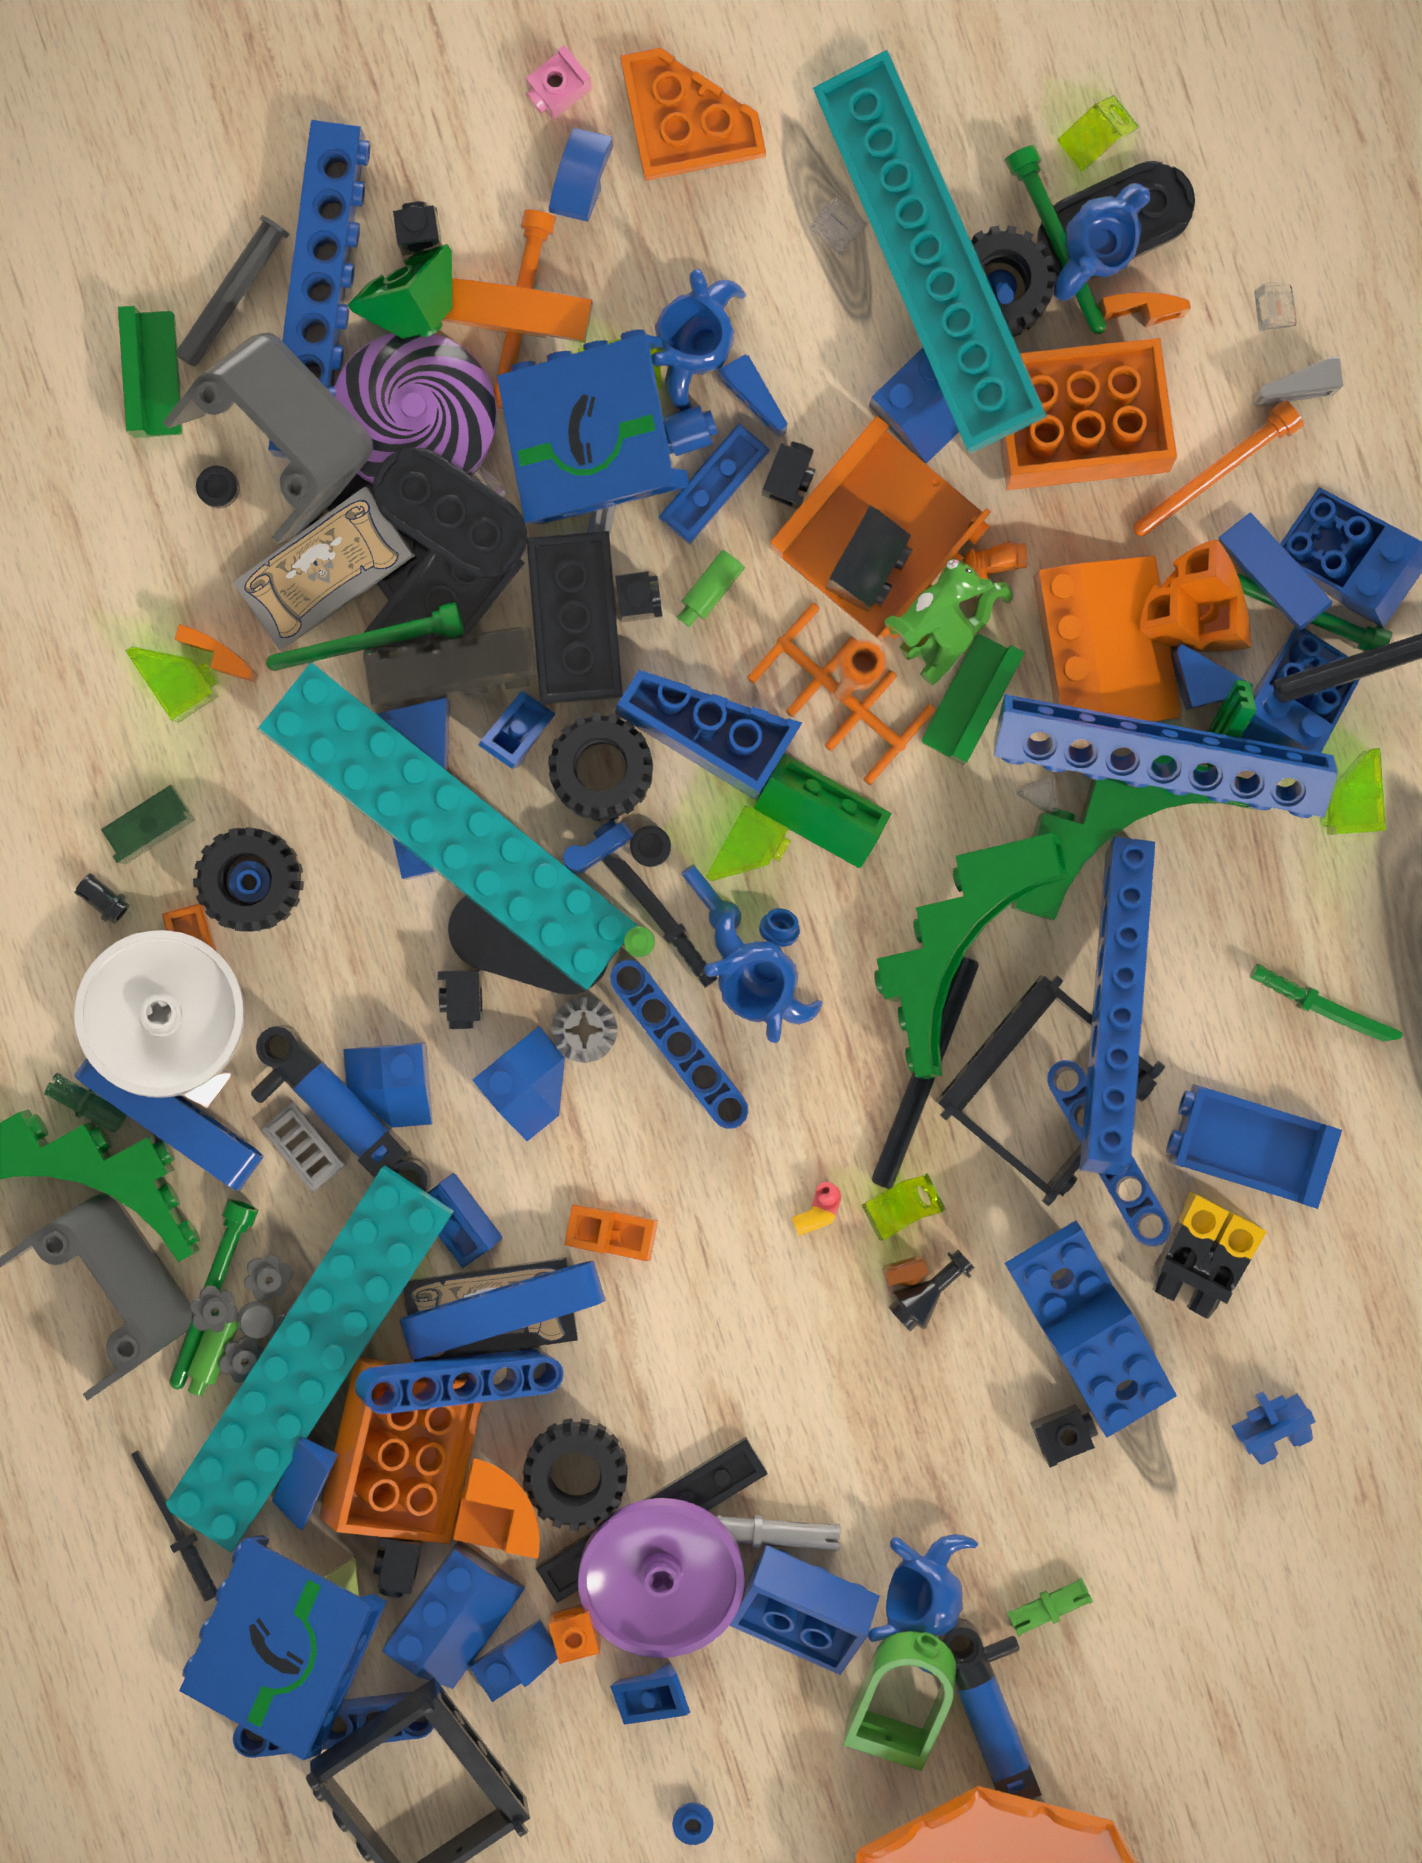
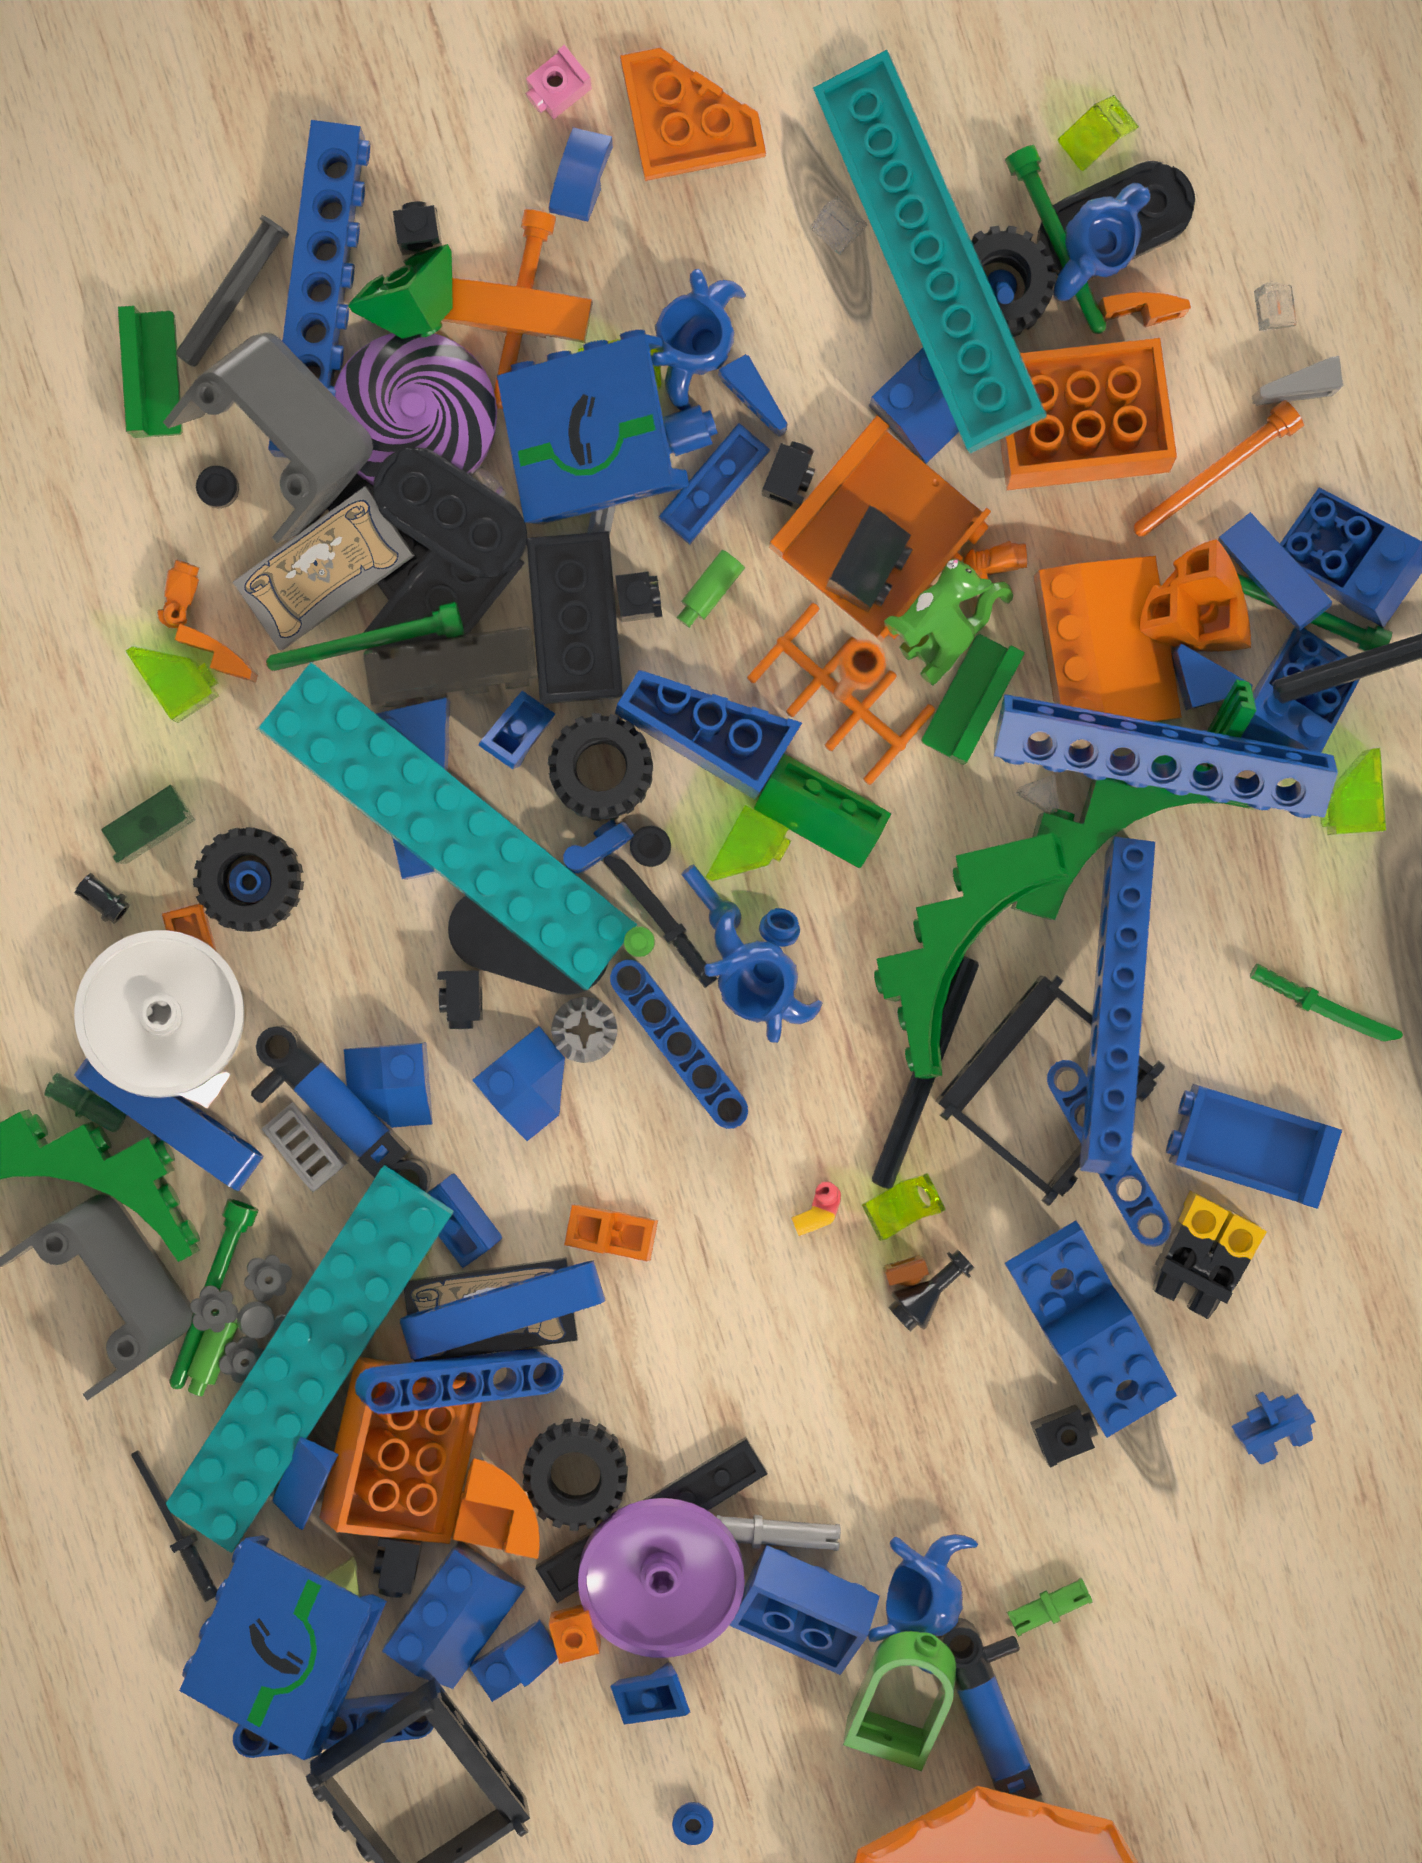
(179, 592): none -> orange arm

